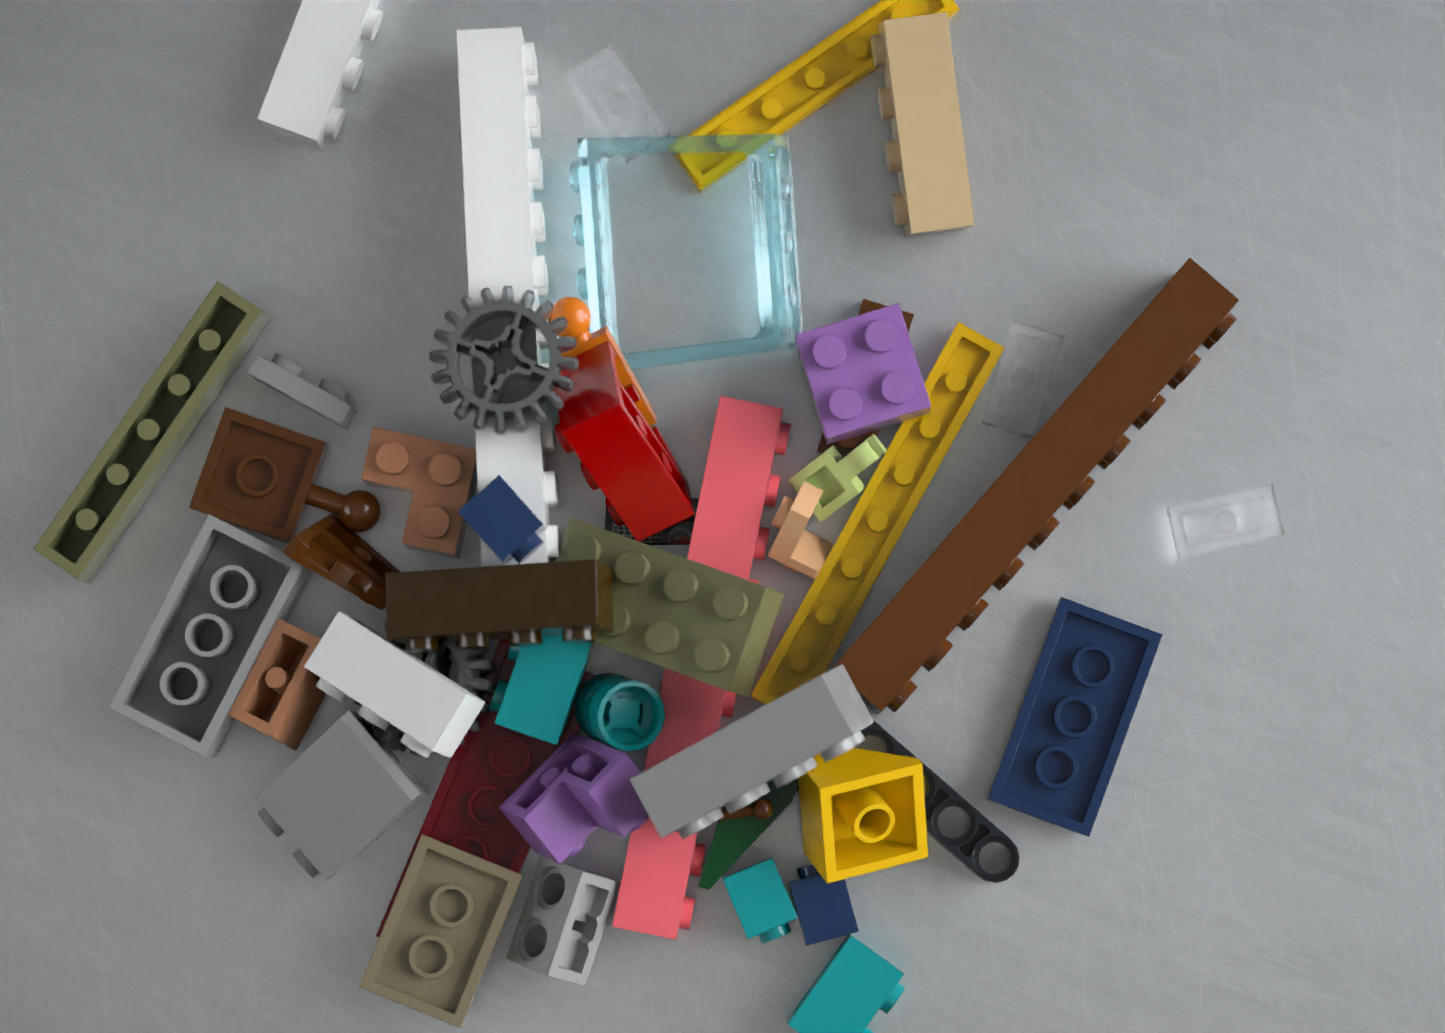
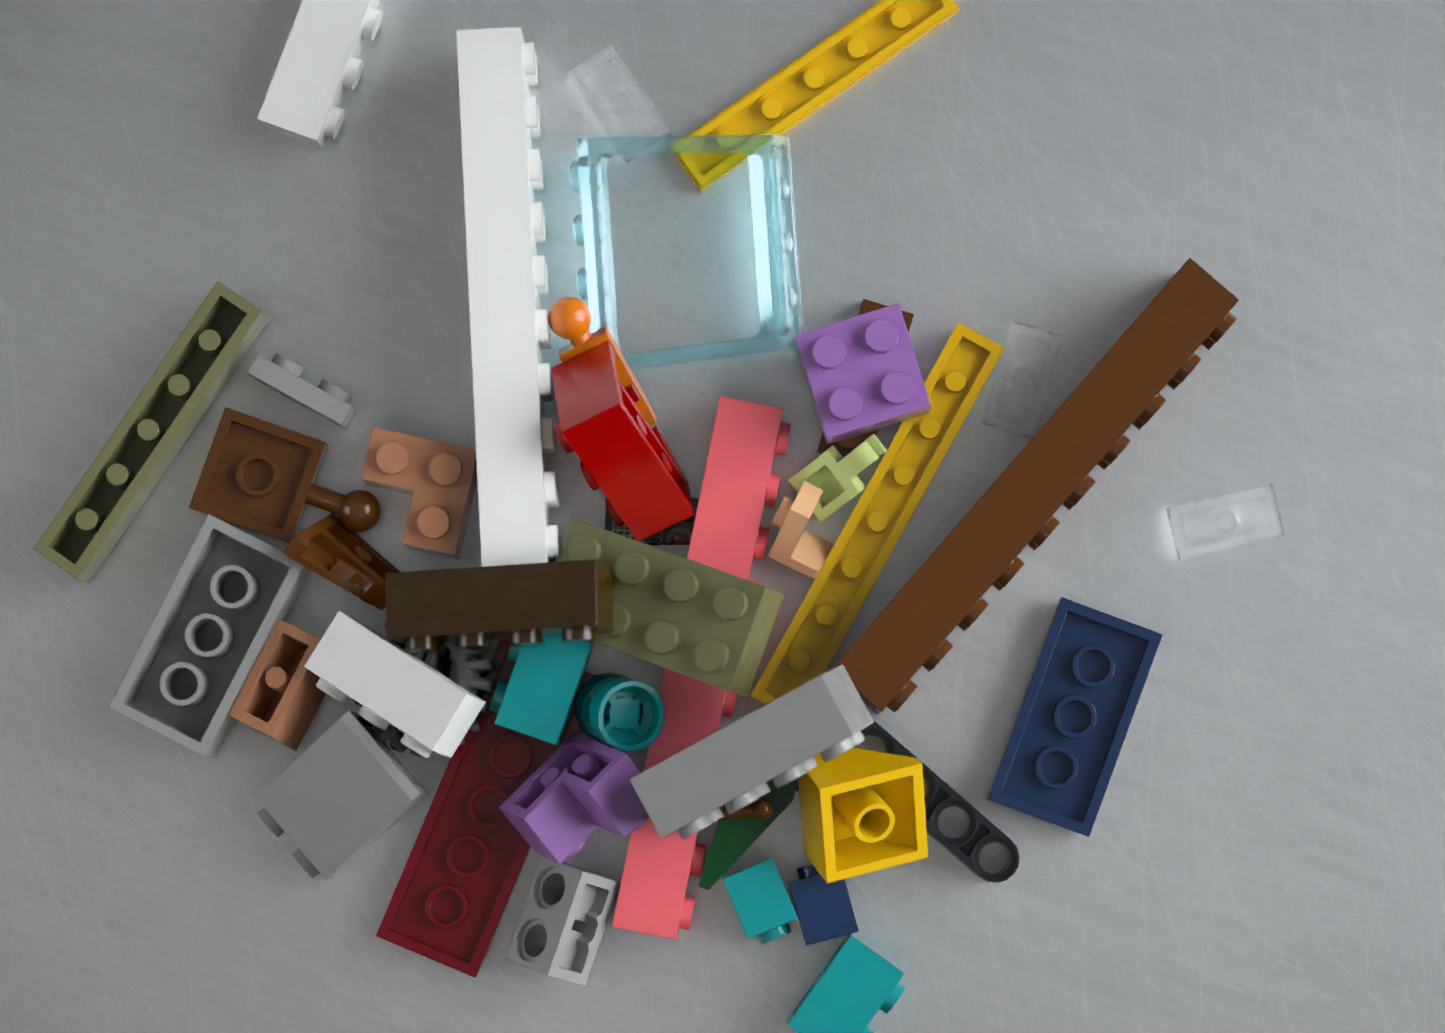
(441, 931): dark tan plate -> none
(504, 522): dark blue brick -> none
(513, 334): dark grey gear -> none
(924, 124): tan brick -> none

